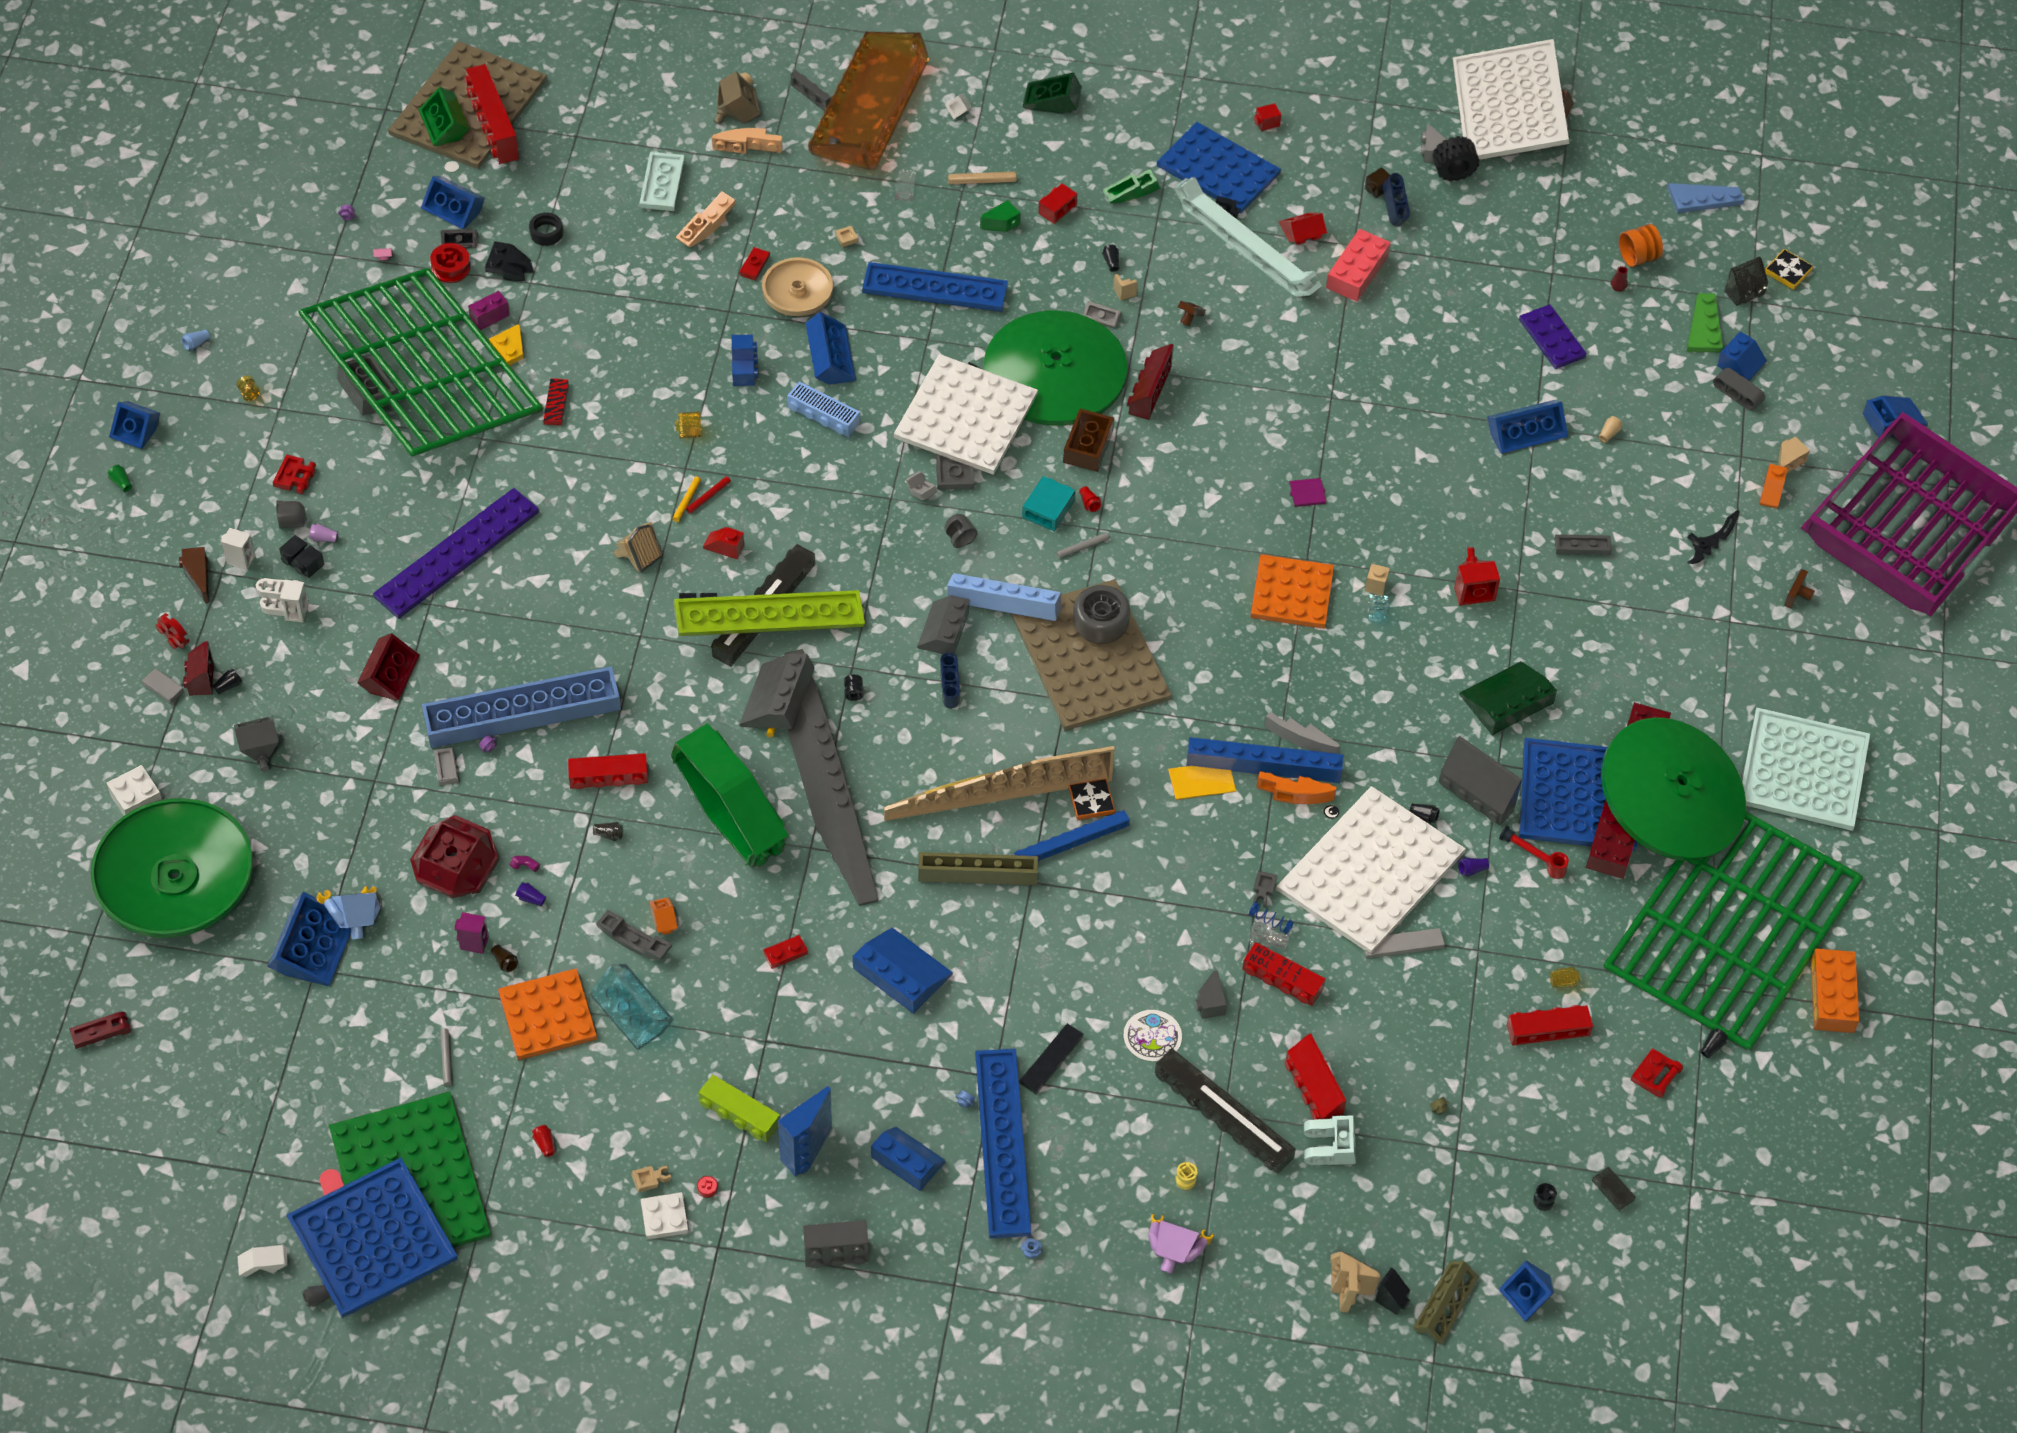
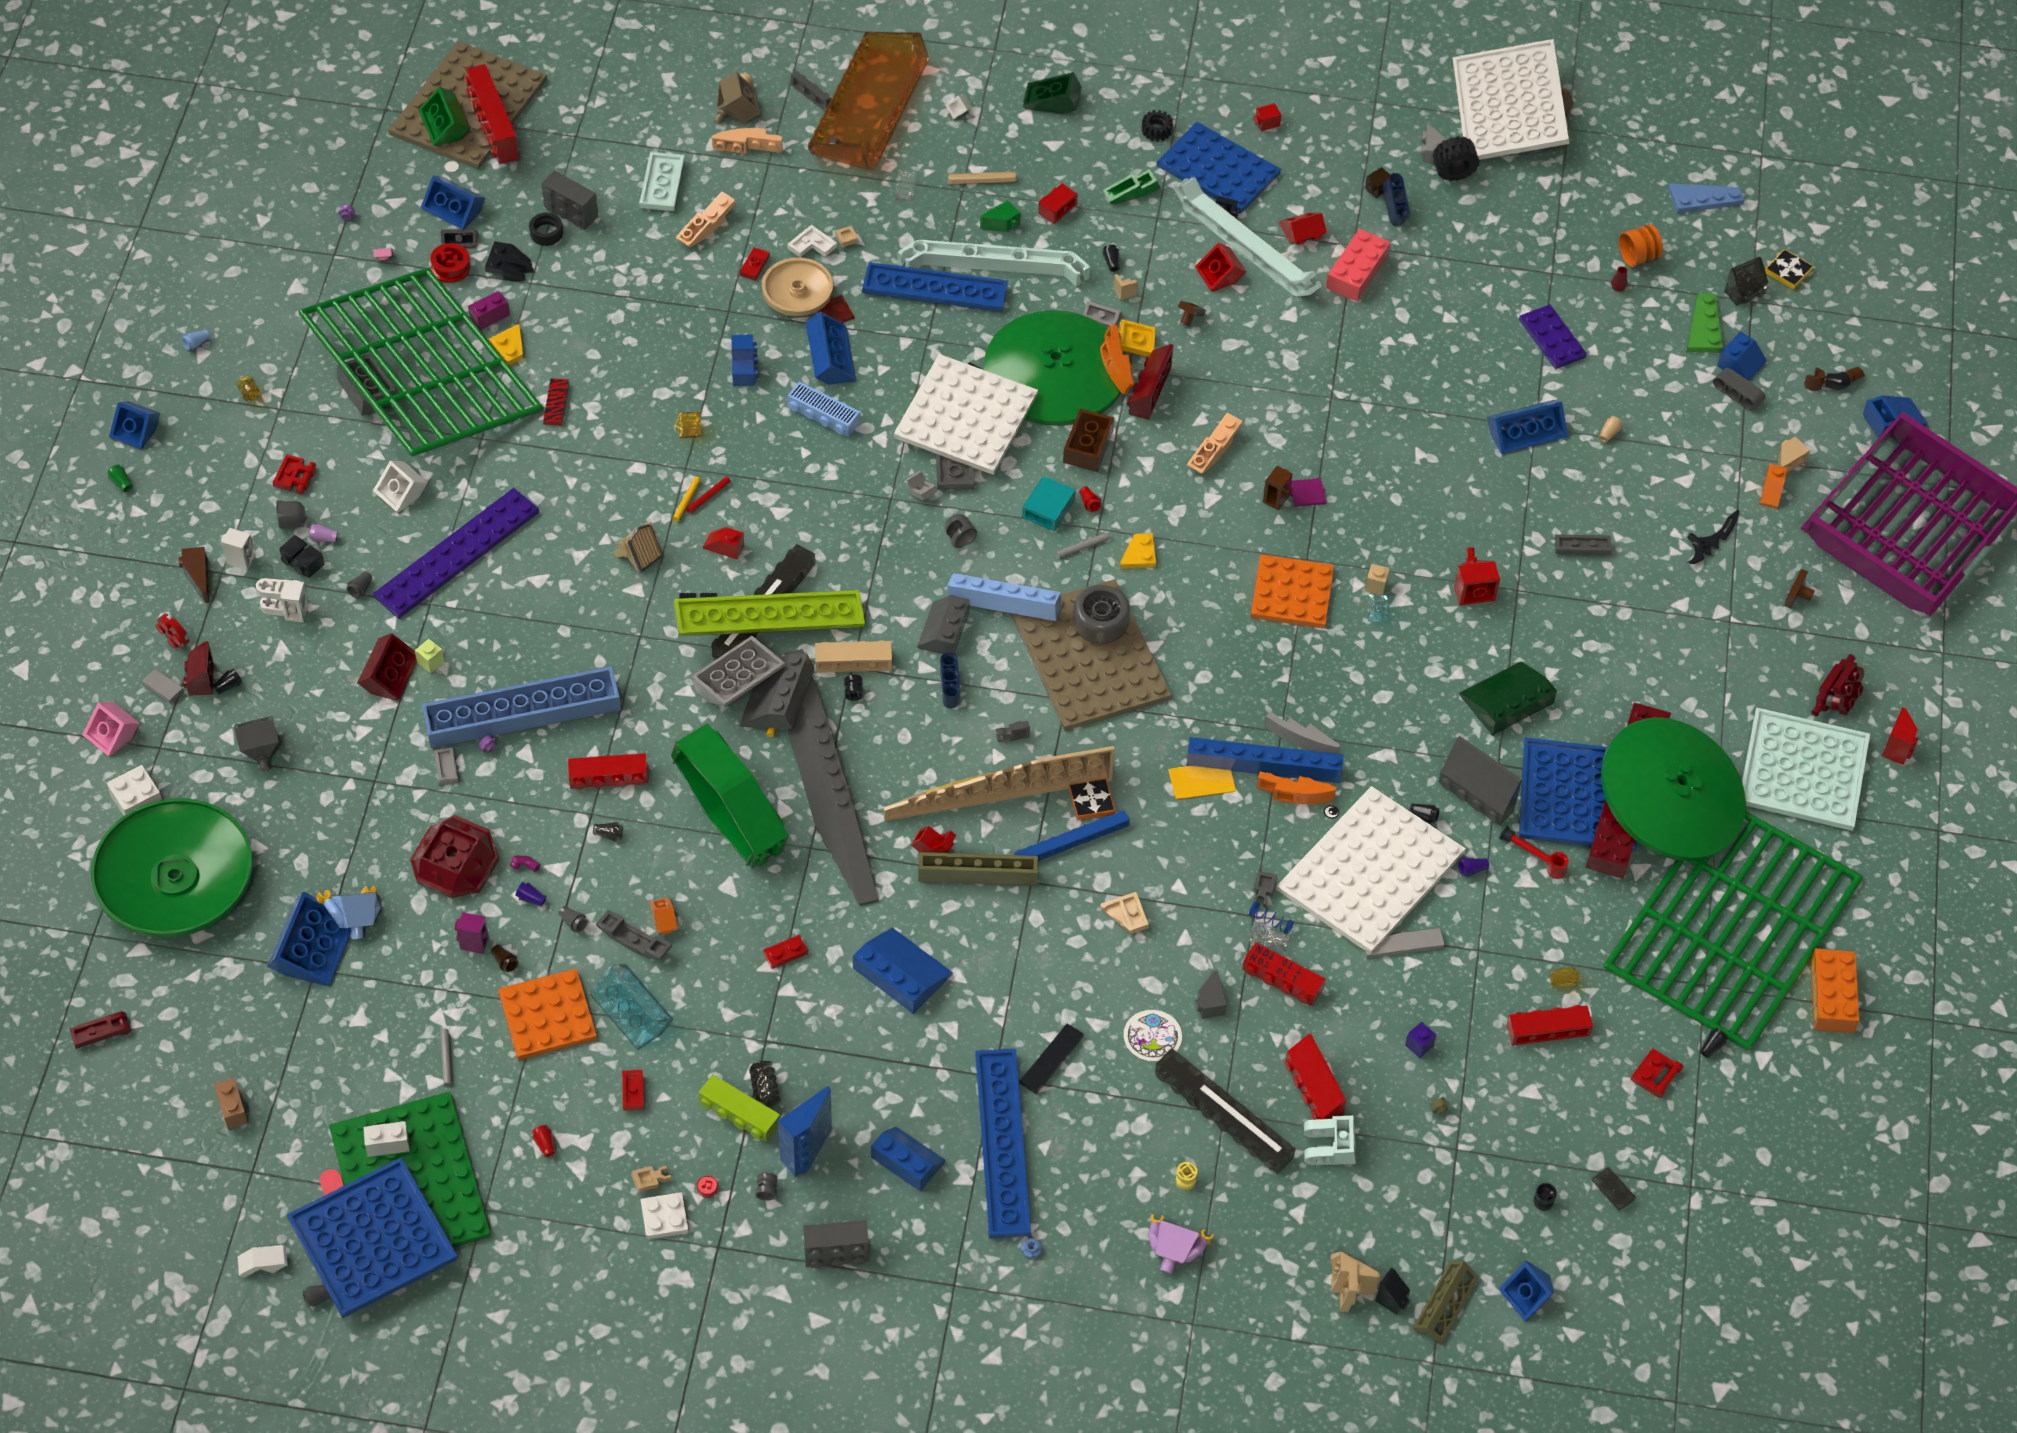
(110, 727): none -> bright pink slope
(230, 1103): none -> medium nougat brick
(359, 584): none -> dark grey cone
(386, 1139): none -> white brick
(399, 485): none -> white slope
(429, 656): none -> yellowish green brick
(569, 200): none -> dark grey brick
(574, 919): none -> dark grey cone
(632, 1090): none -> red plate
(736, 672): none -> light grey slope
(764, 1083): none -> clear smoke piece
(766, 1186): none -> dark grey wheel
(810, 239): none -> white plate
(838, 309): none -> clear red piece
(853, 656): none -> tan brick
(931, 841): none -> red brick
(965, 1099): medium blue plate -> none
(995, 258): none -> light aqua piece
(1016, 731): none -> dark grey plate
(1115, 361): none -> orange slope
(1127, 912): none -> tan wing
(1137, 338): none -> yellow plate
(1139, 552): none -> yellow wing
(1157, 132): none -> black tyre
(1215, 445): none -> light nougat slope
(1220, 267): none -> red slope
(1277, 487): none -> reddish brown brick
(1420, 1039): none -> dark purple brick
(1832, 380): none -> piece
(1840, 687): none -> dark red piece
(1902, 739): none -> red slope

